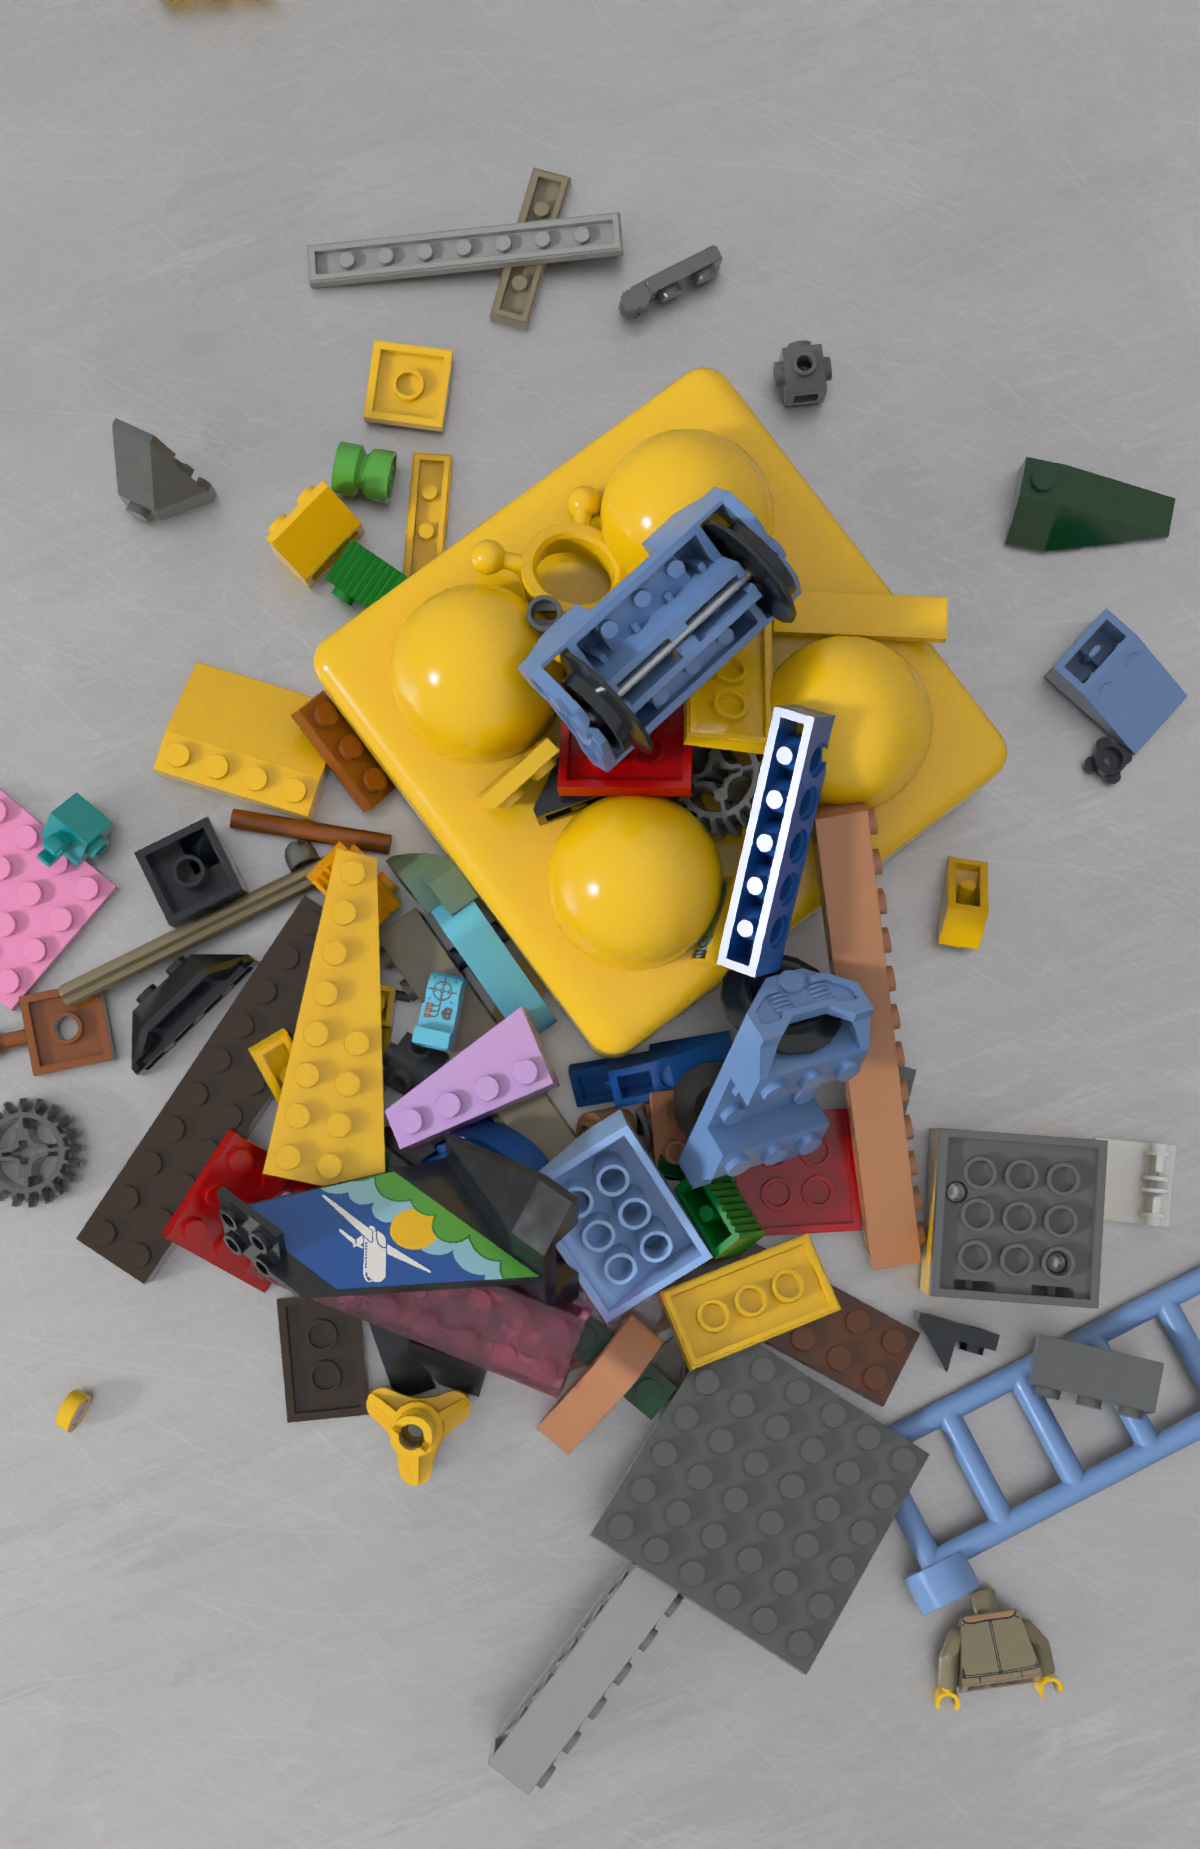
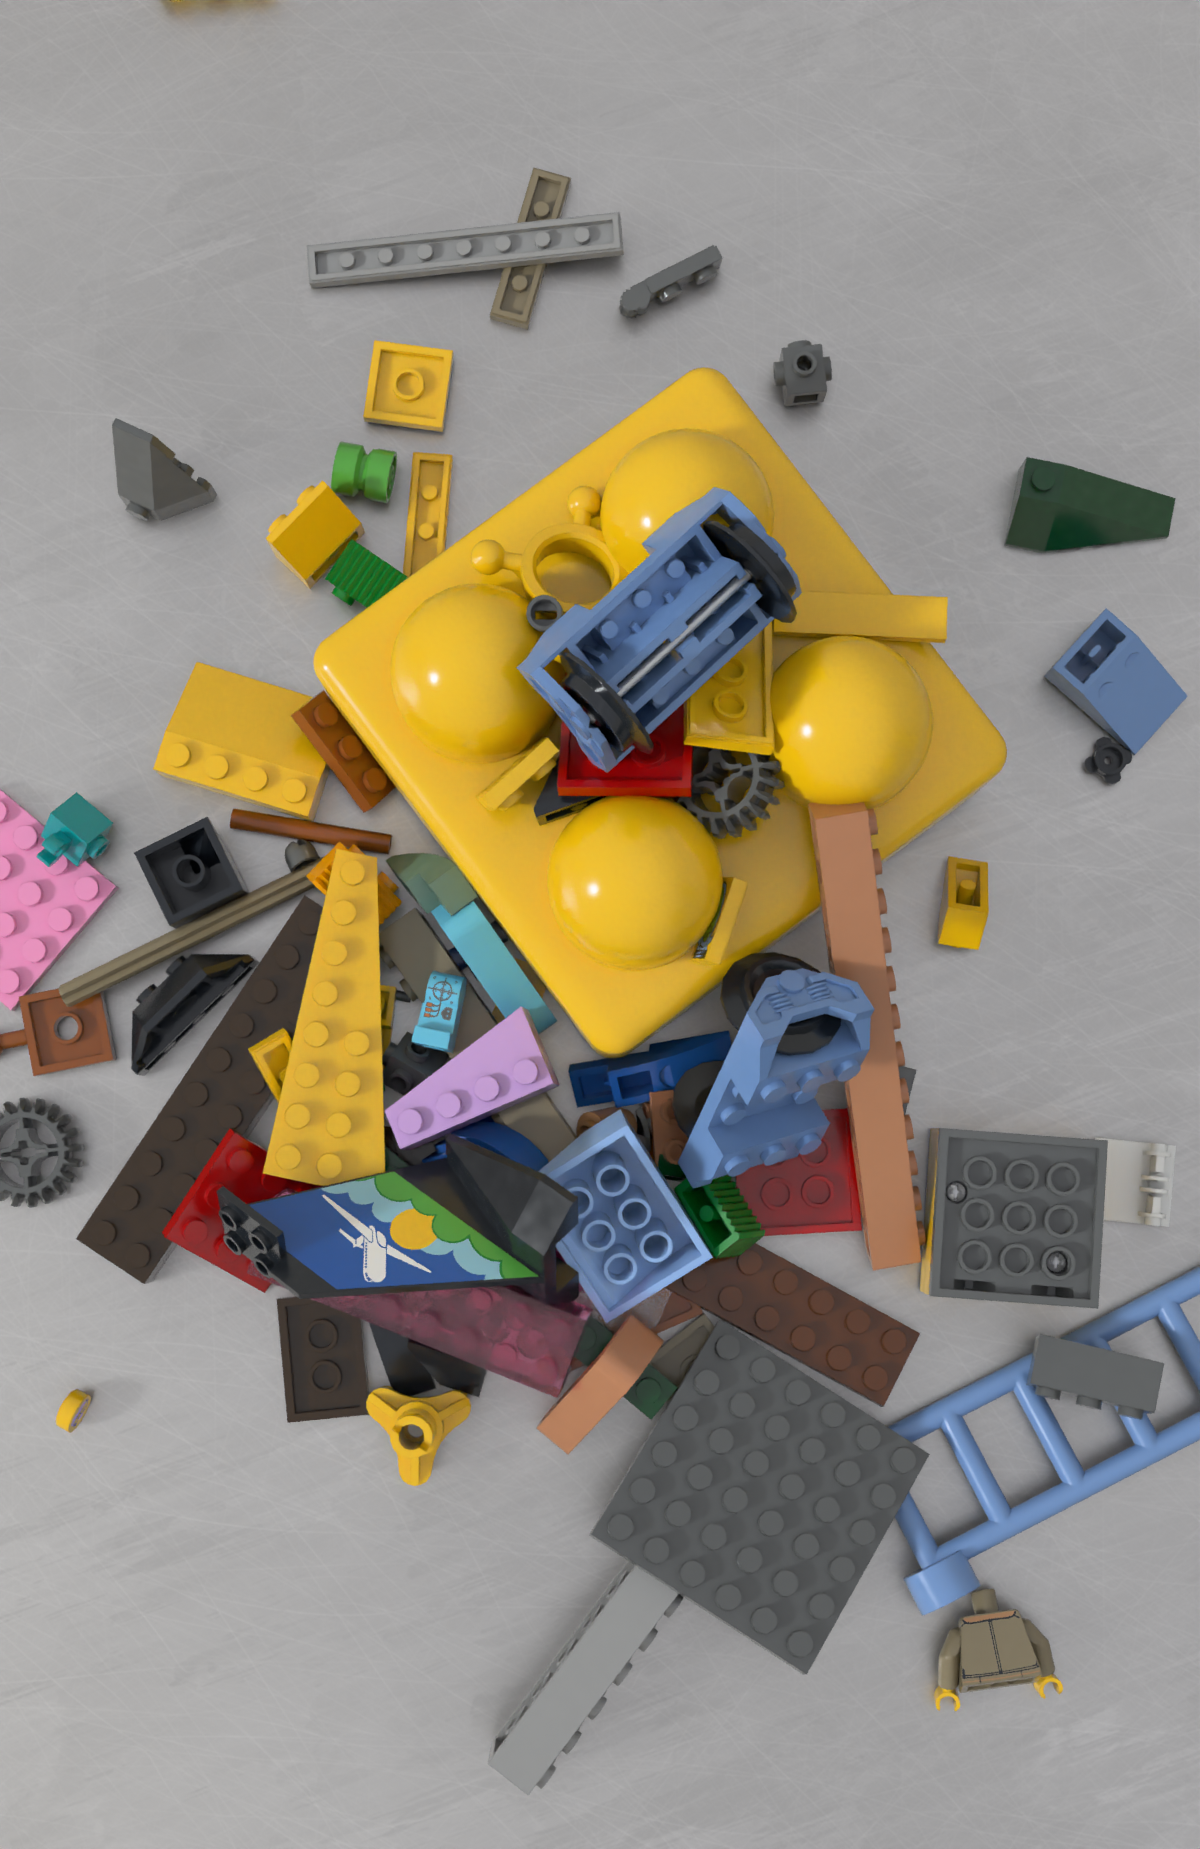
(748, 1302): yellow tile -> none
(776, 841): blue brick -> none
(943, 1333): black slope -> none

